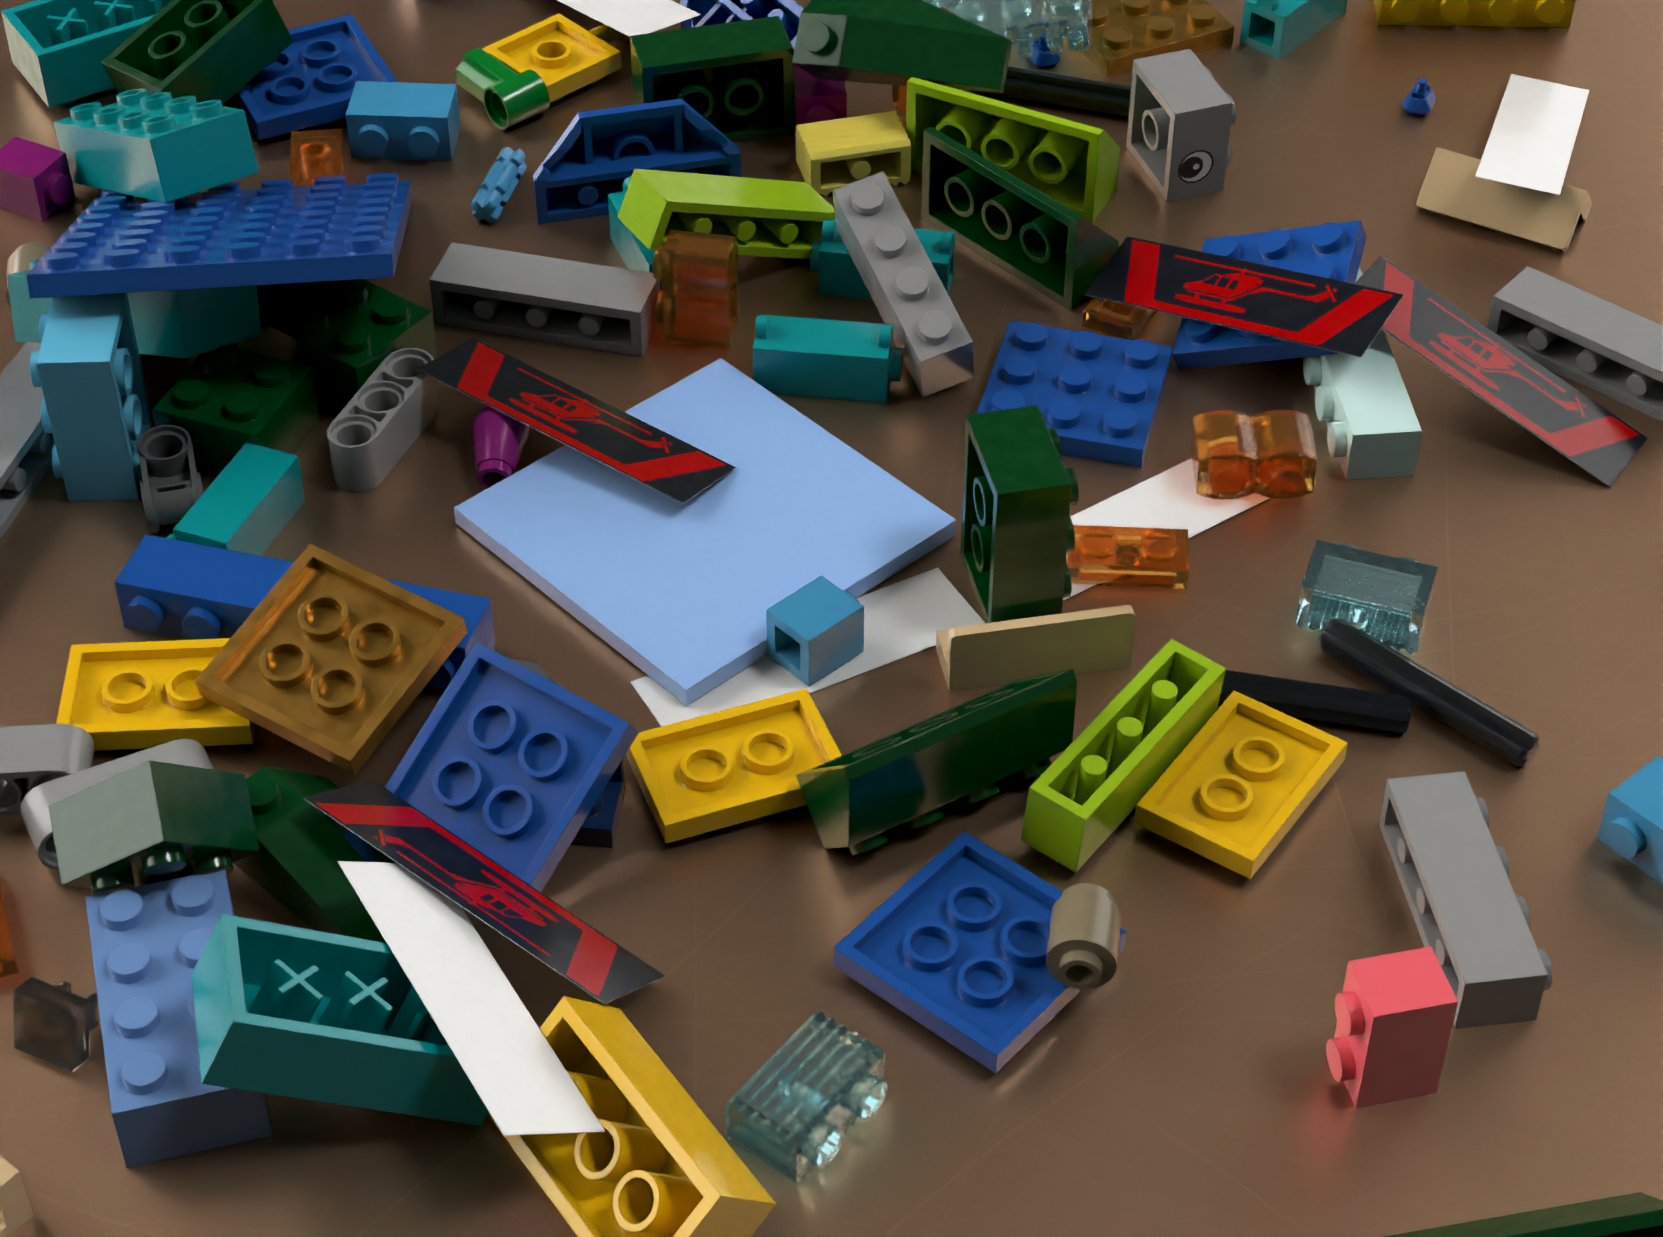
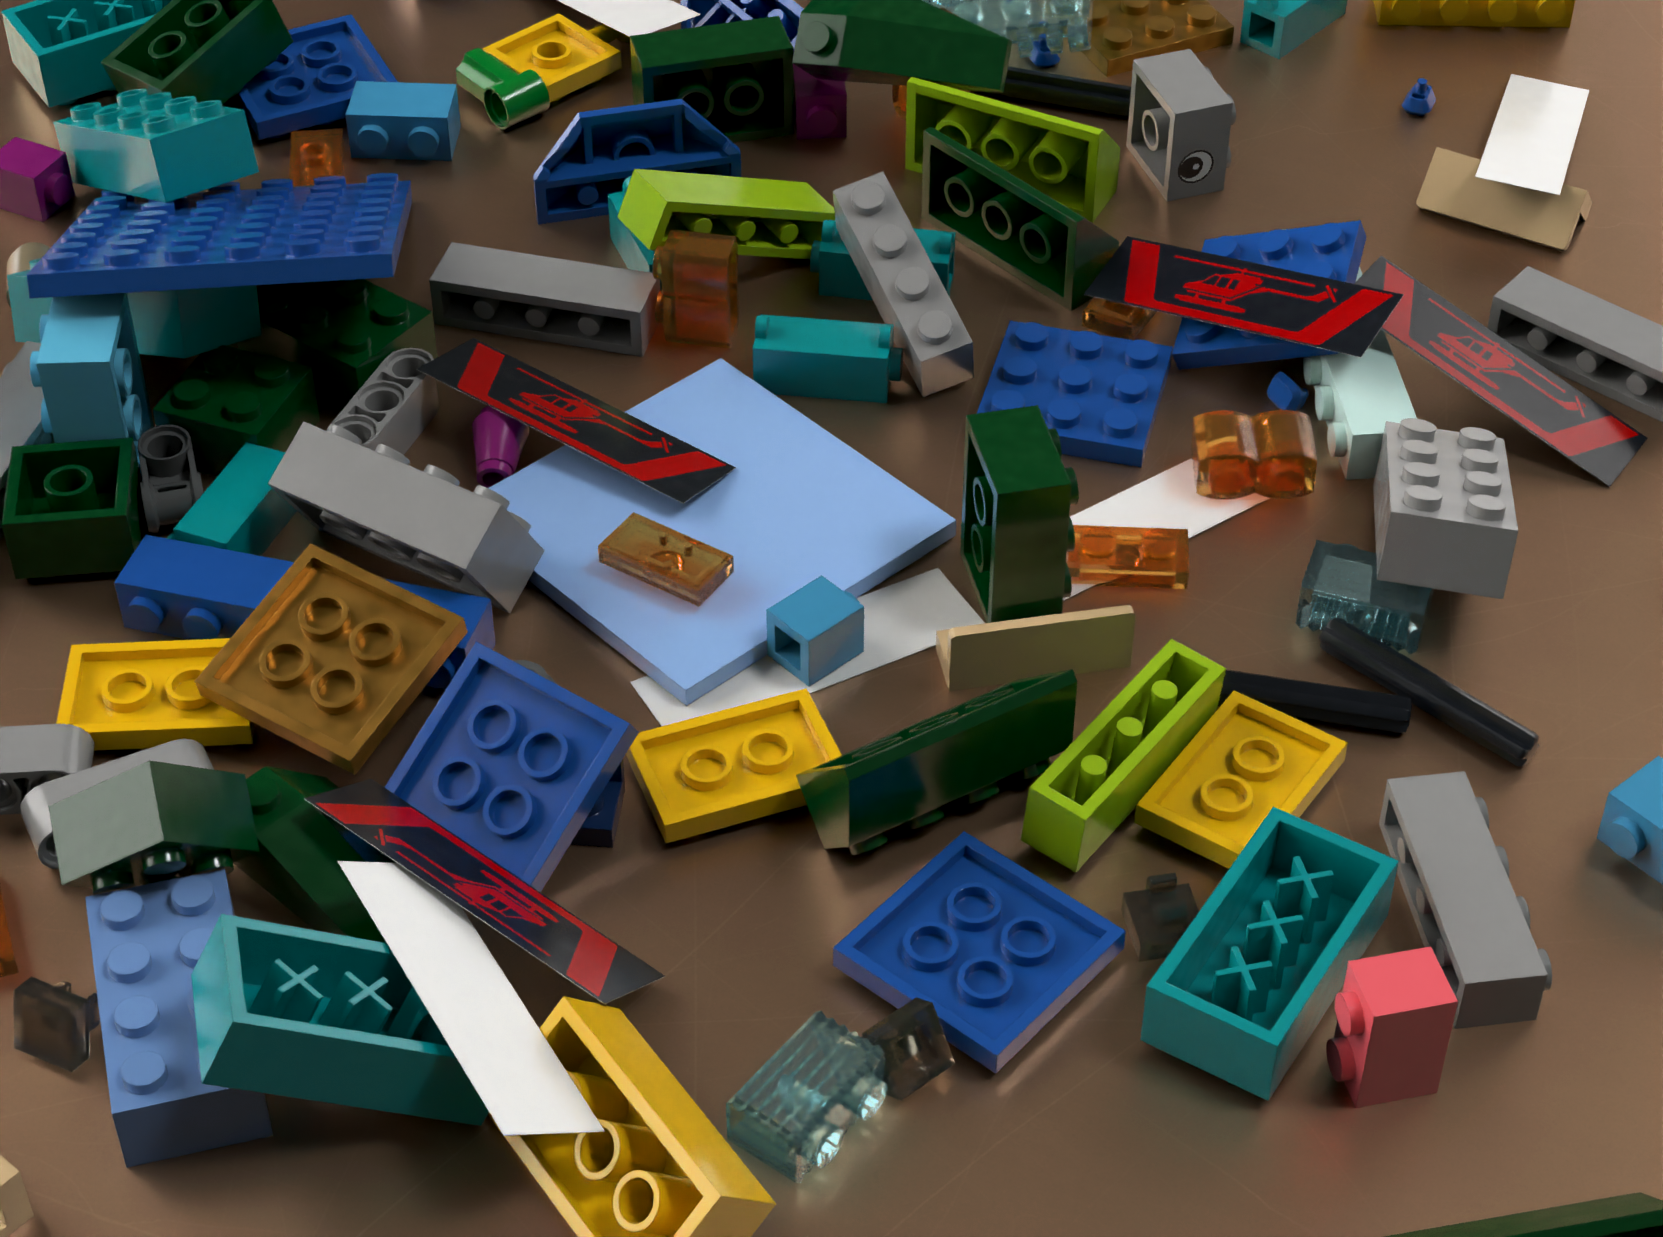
(72, 507): none -> dark green brick
(408, 514): none -> light grey brick
(498, 184): dark azure axle -> none
(666, 559): none -> clear orange plate
(853, 149): light yellow brick -> none
(912, 1047): none -> clear smoke tile
(1084, 937): dark tan brick -> none
(1158, 915): none -> clear smoke tile
(1268, 952): none -> teal brick
(1286, 393): none -> blue rock
(1444, 509): none -> light grey brick

